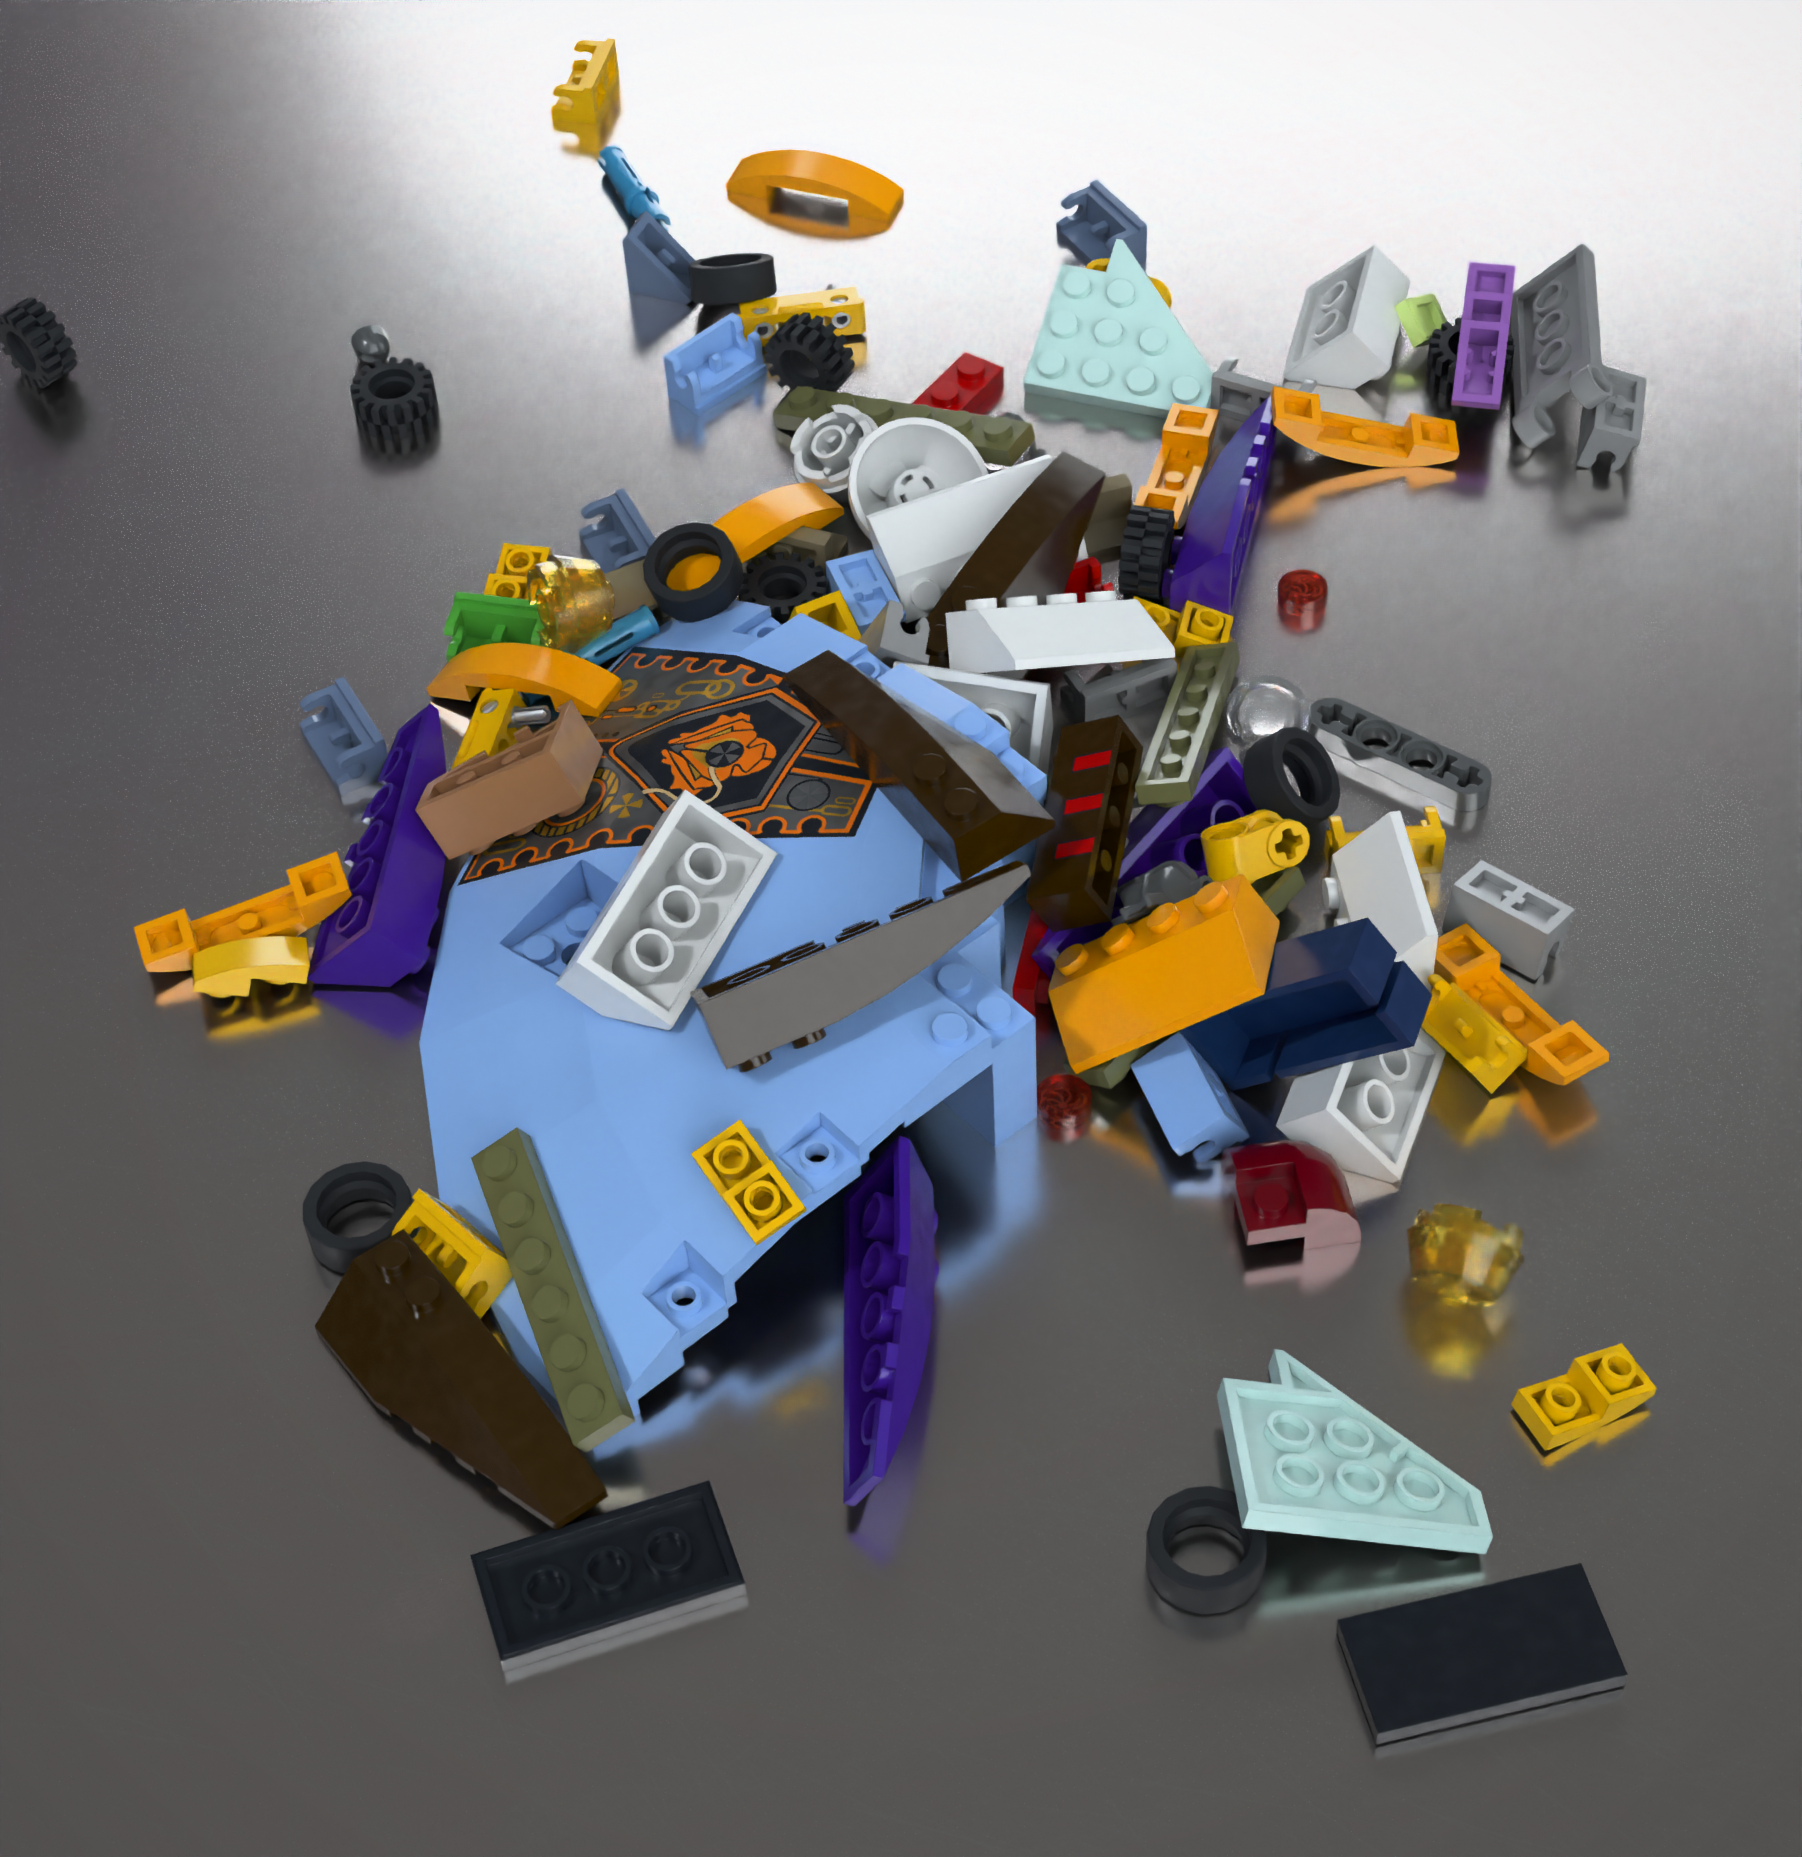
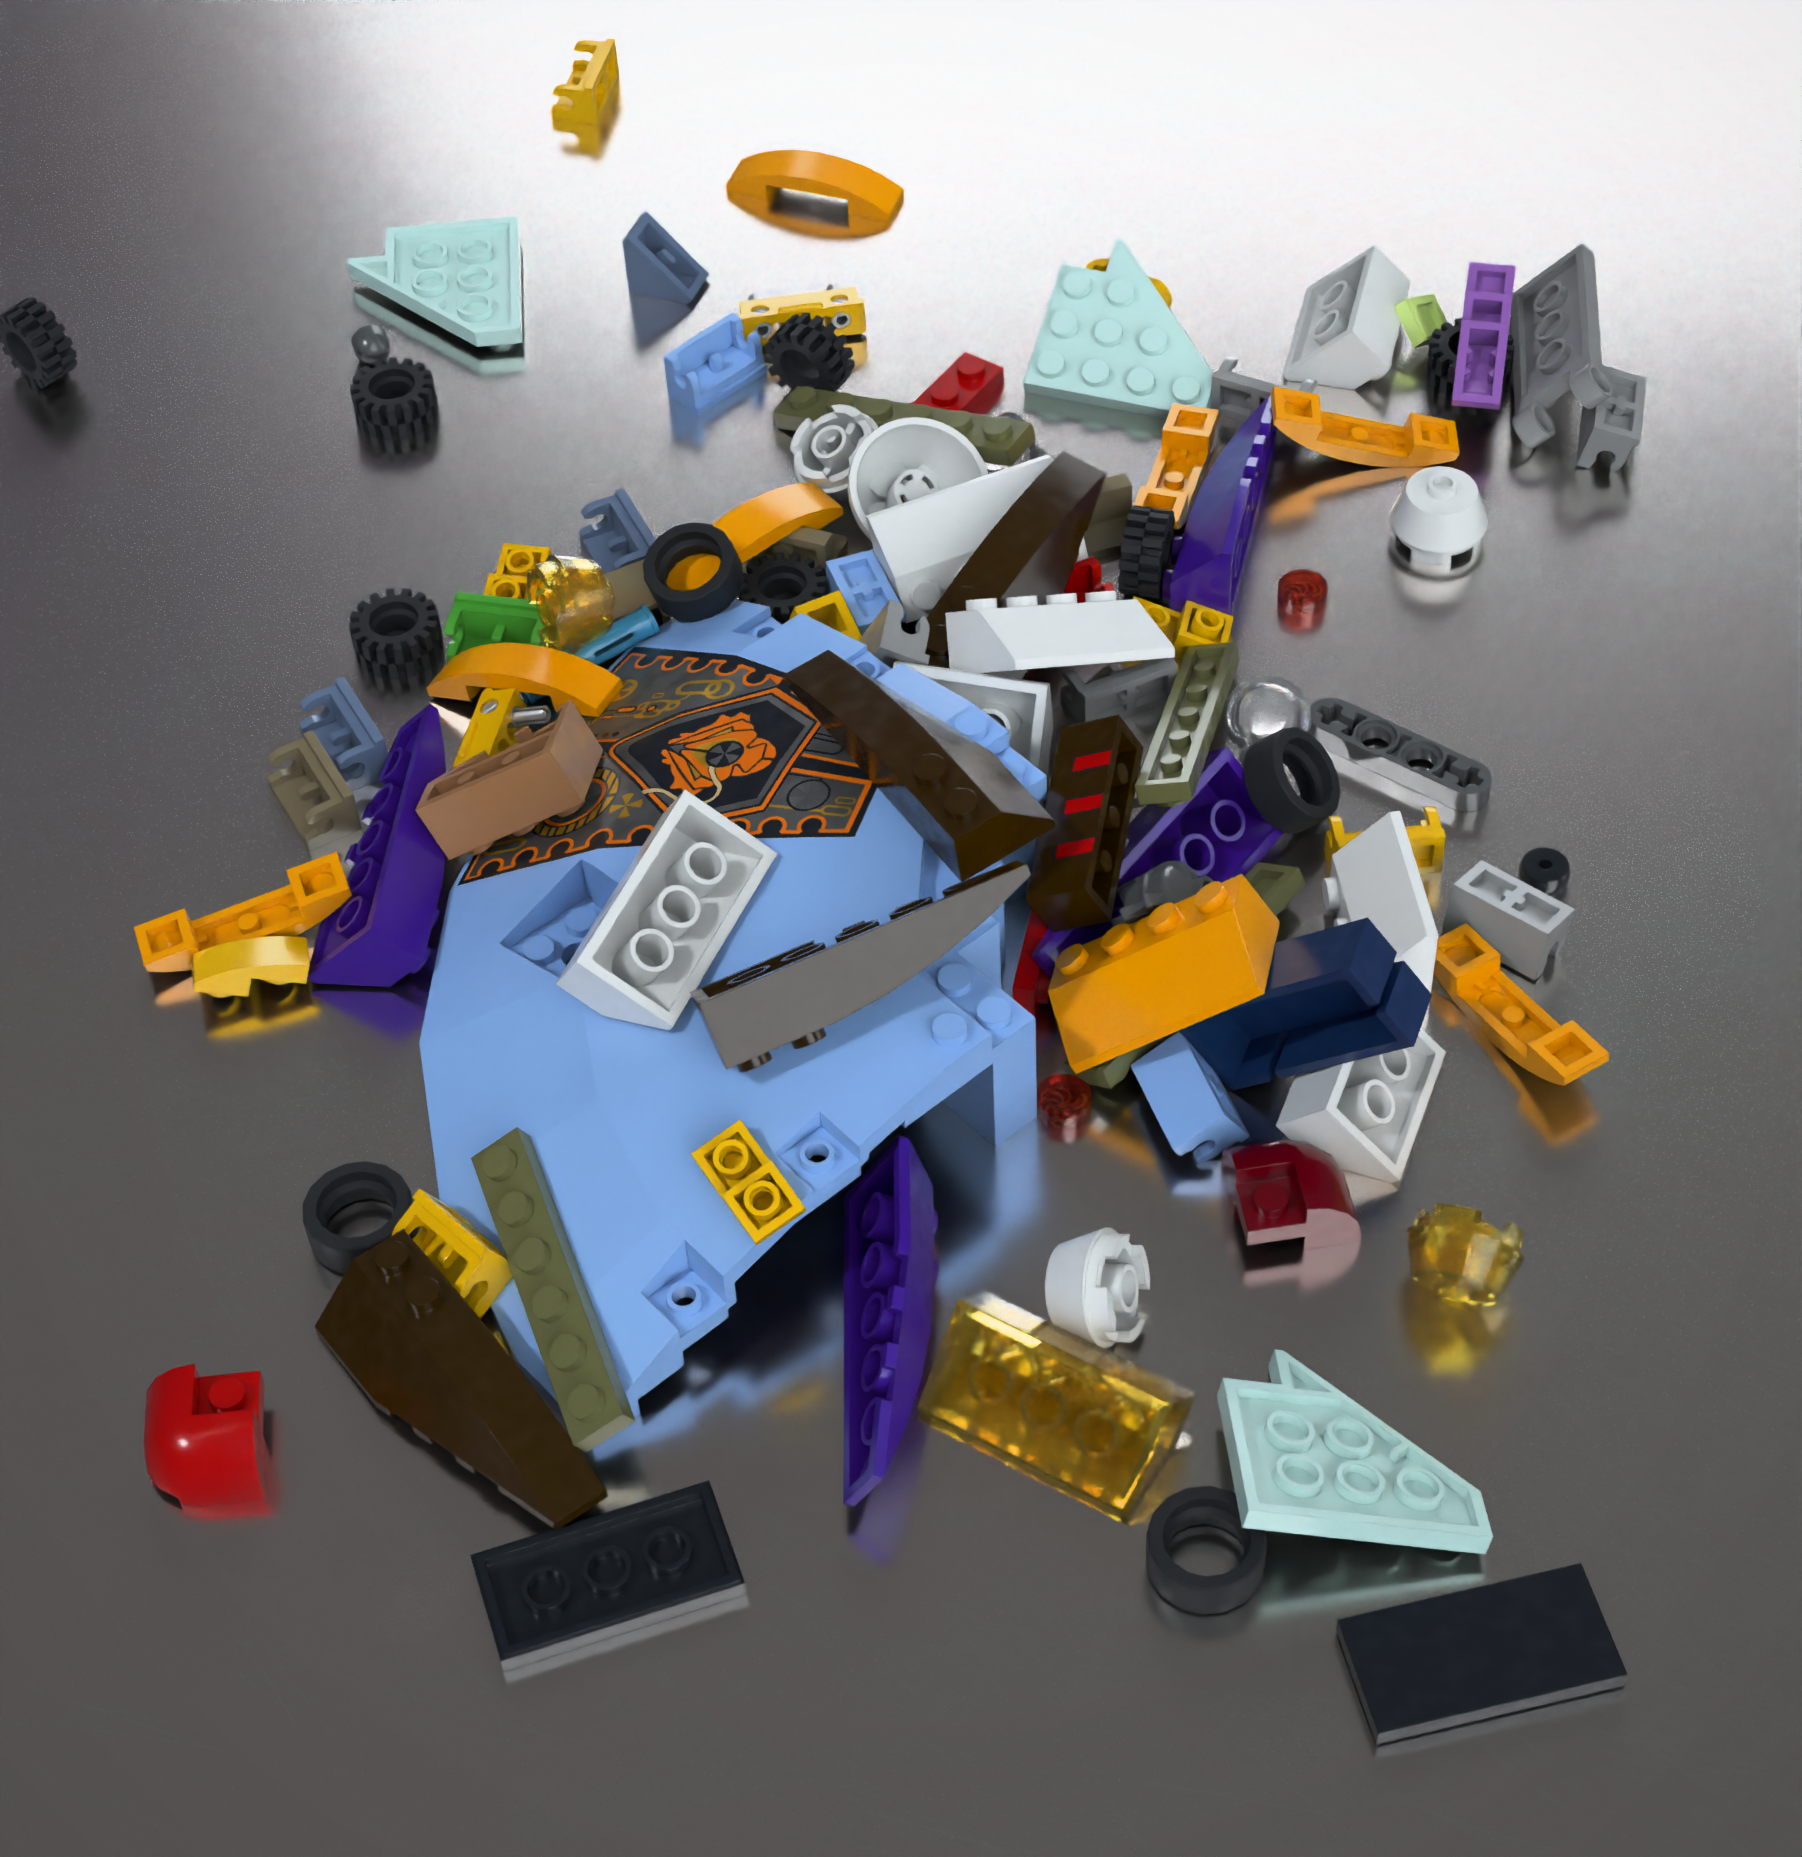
(206, 1436): none -> red brick
(313, 792): none -> dark tan hinge
(400, 651): none -> black tyre
(454, 276): none -> light aqua wing
(630, 186): dark azure pin -> none
(732, 278): black tyre -> none
(1055, 1401): none -> clear yellow slope
(1096, 1287): none -> white cone
(1099, 222): sand blue hinge -> none
(1253, 846): yellow piece -> none
(1439, 515): none -> white cone
(1471, 1035): yellow hinge -> none
(1545, 870): none -> black piece
(1586, 1398): yellow slope -> none

